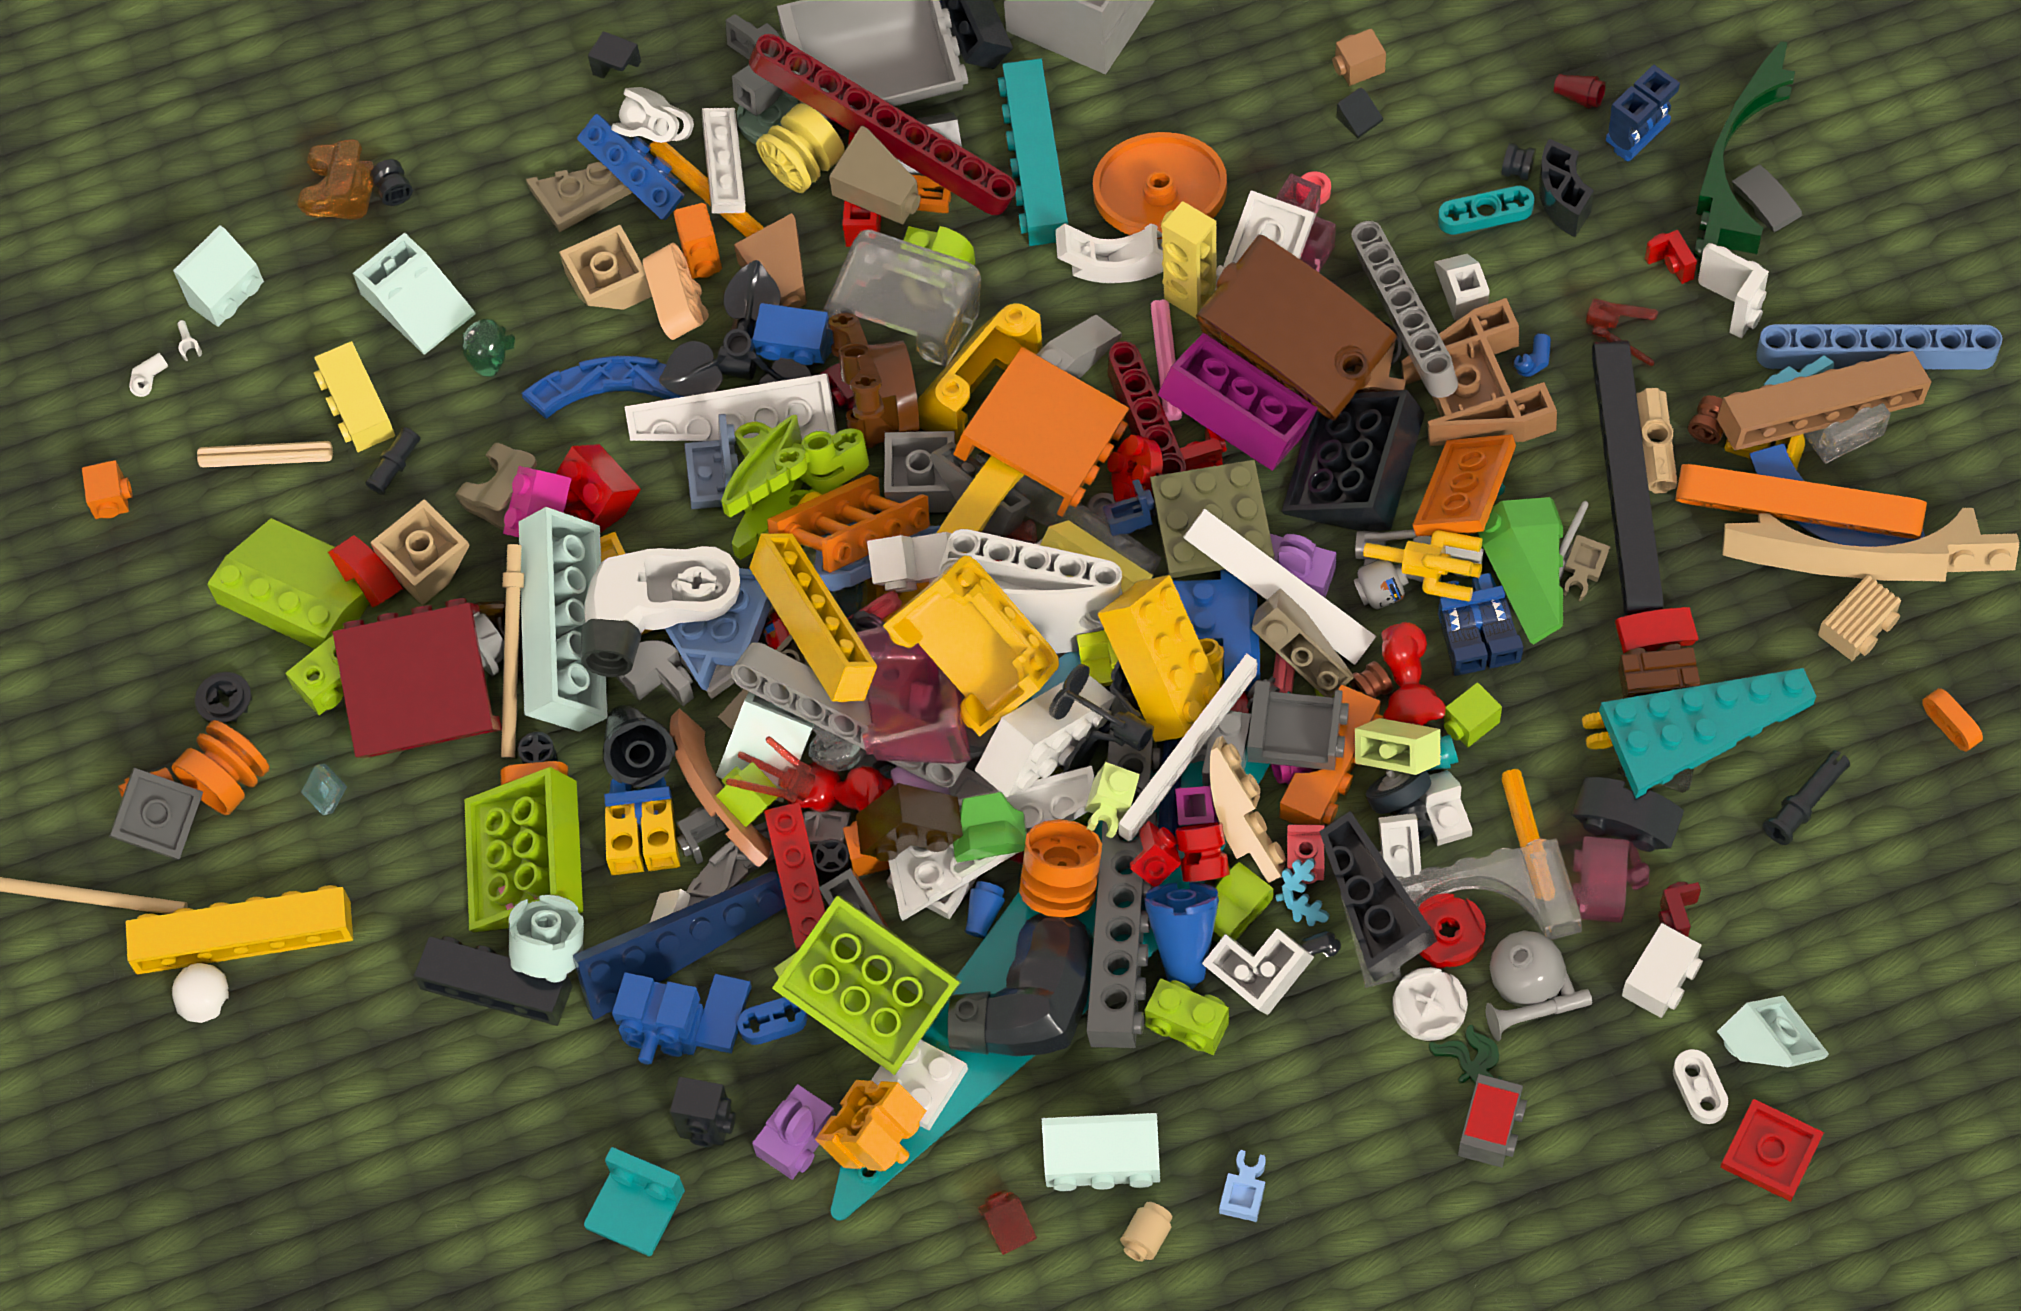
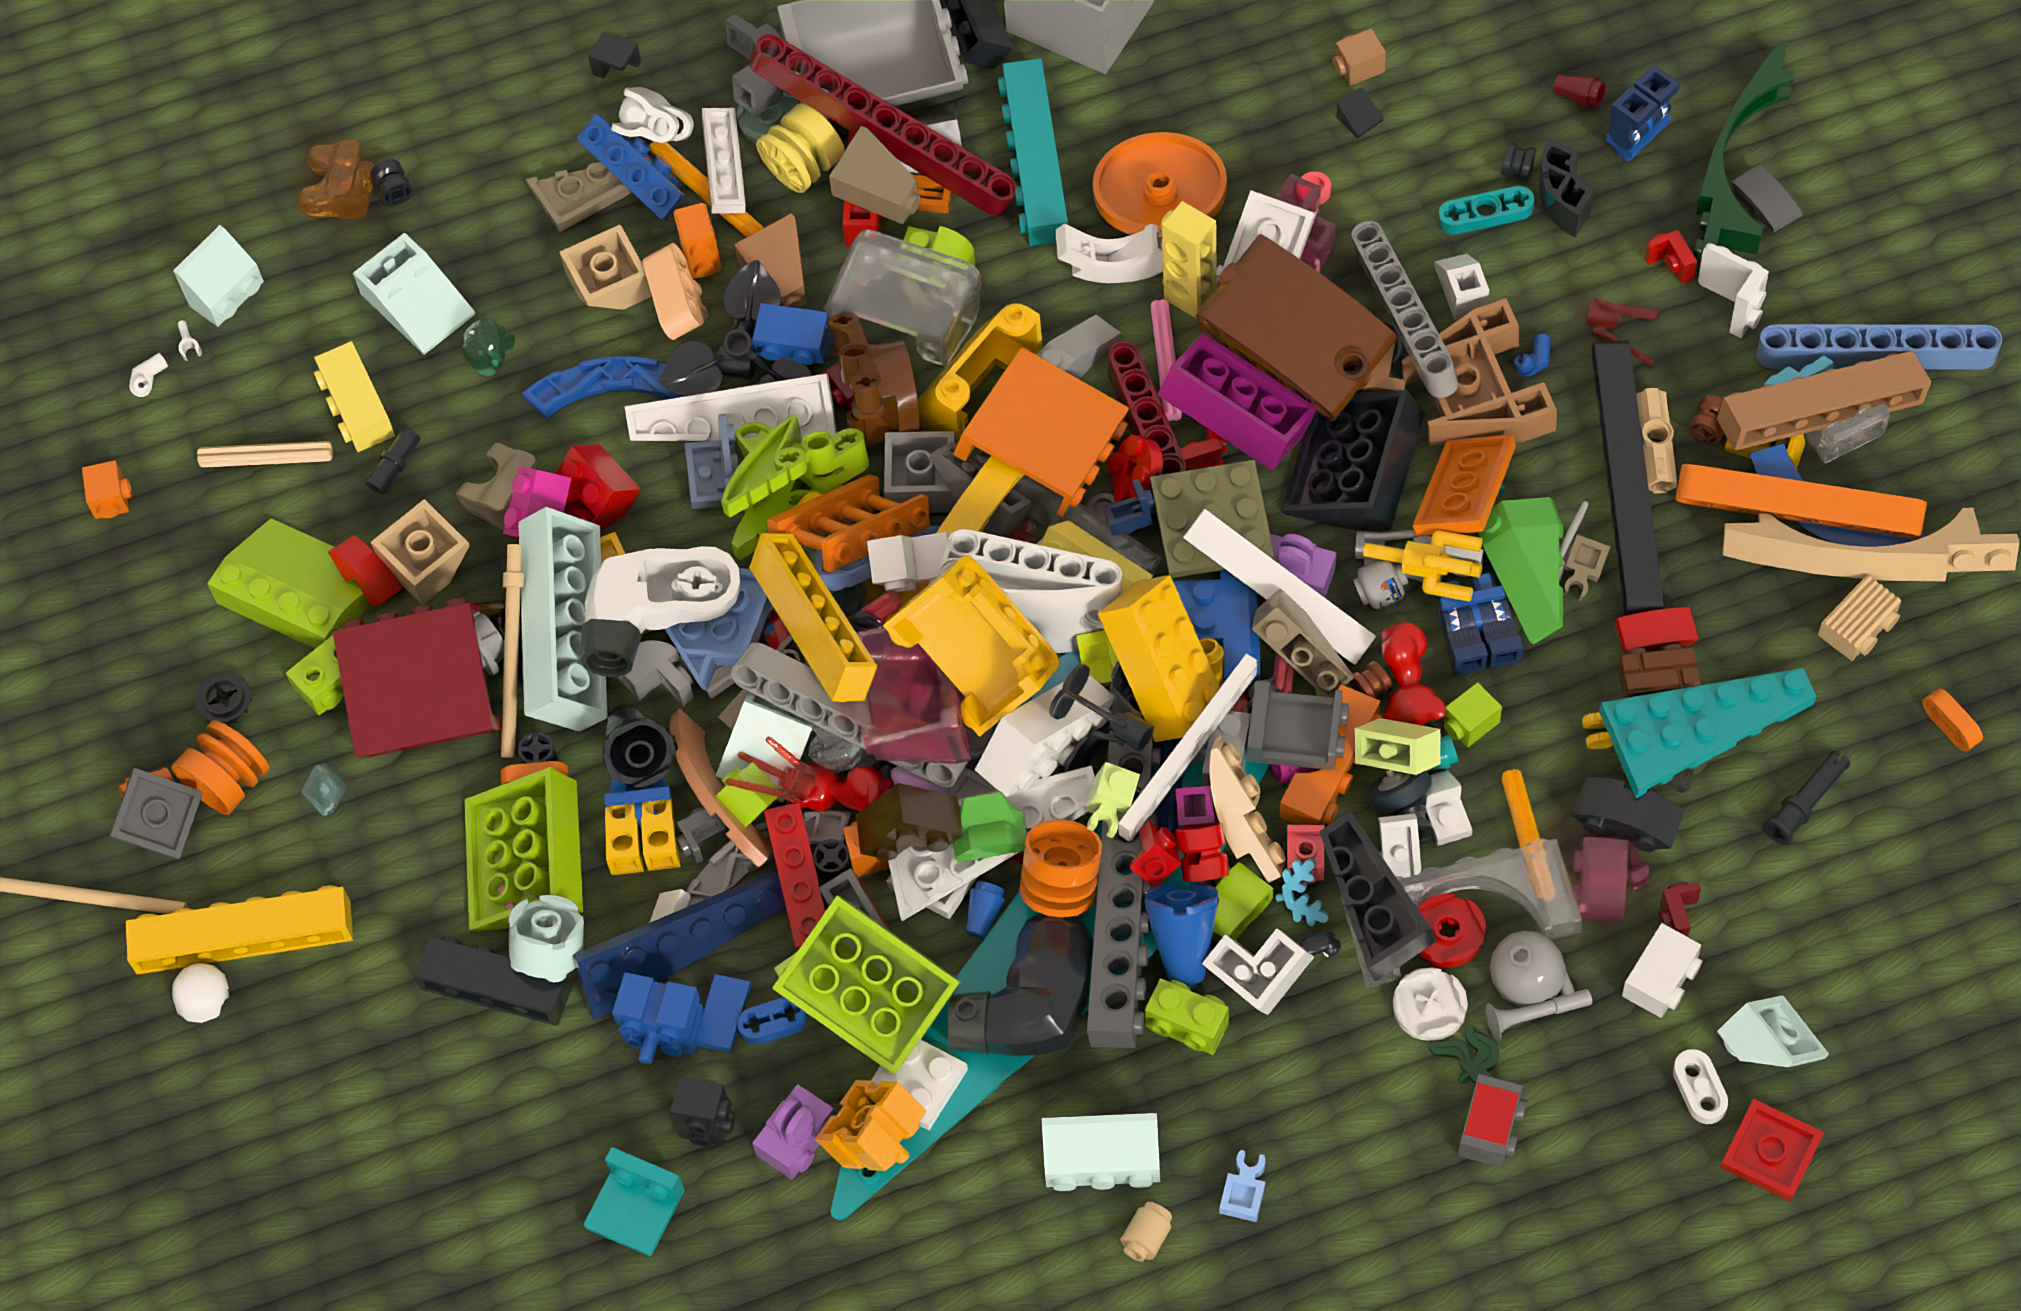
(1007, 1221): clear red bracket -> none

